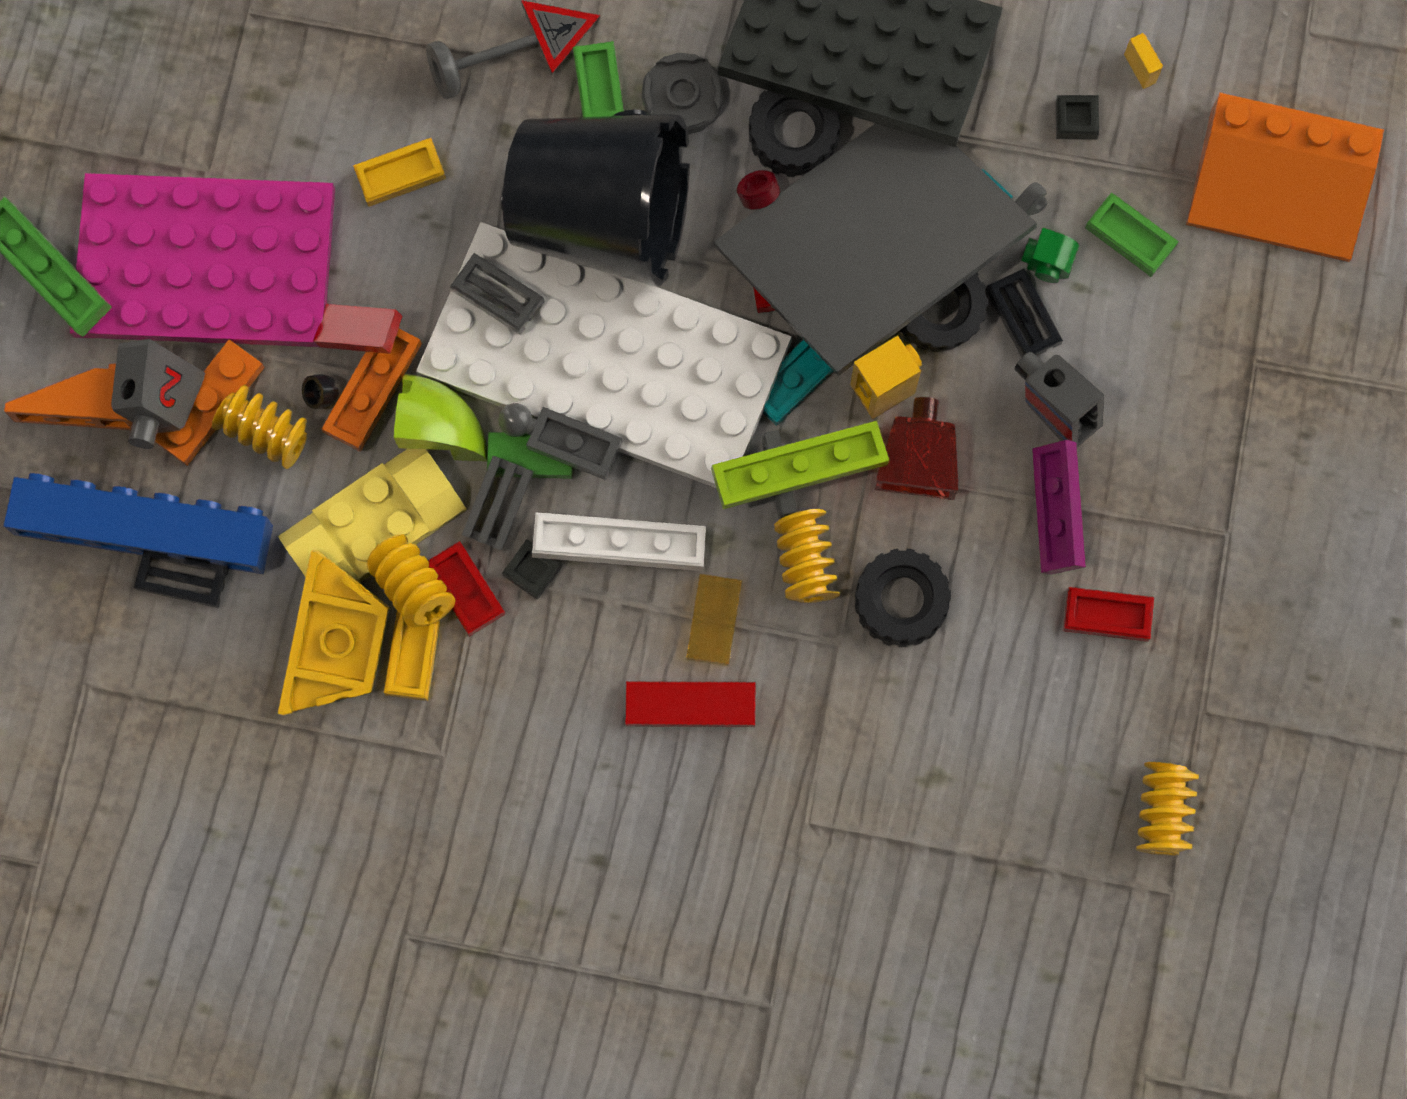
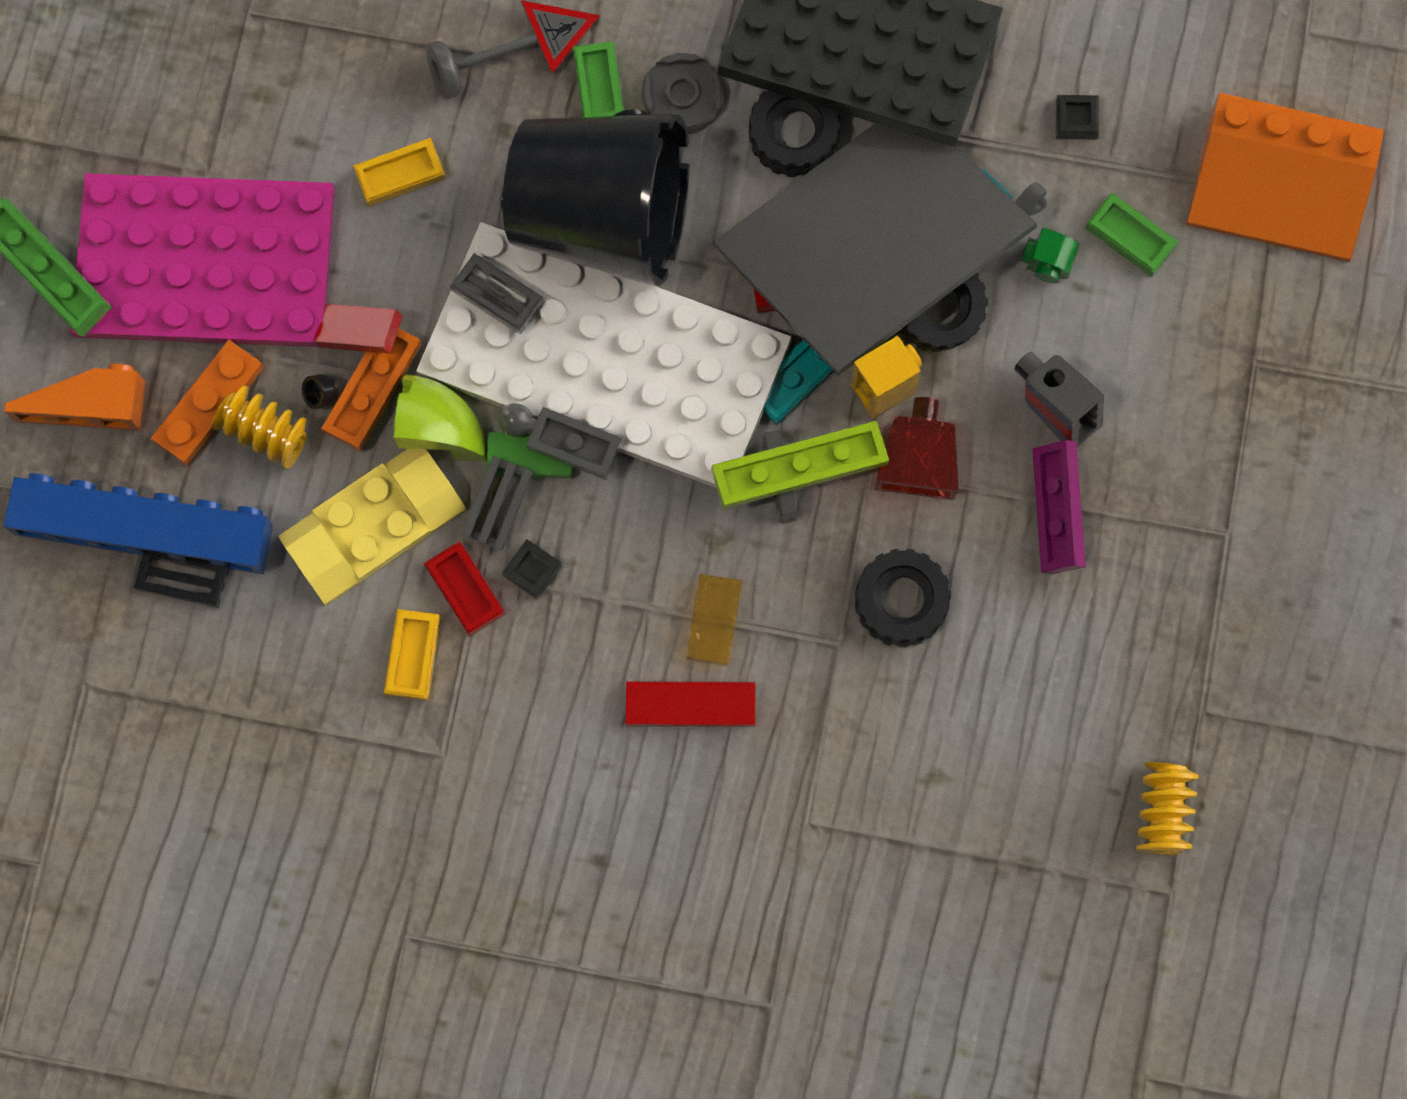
(153, 390): dark grey torso -> none
(333, 639): yellow wing -> none
(409, 582): yellow piece -> none
(619, 541): white tile -> none
(758, 189): dark red tile -> none
(804, 557): yellow piece -> none
(1039, 346): black tile -> none
(1108, 614): red tile -> none
(1143, 60): yellow tile -> none

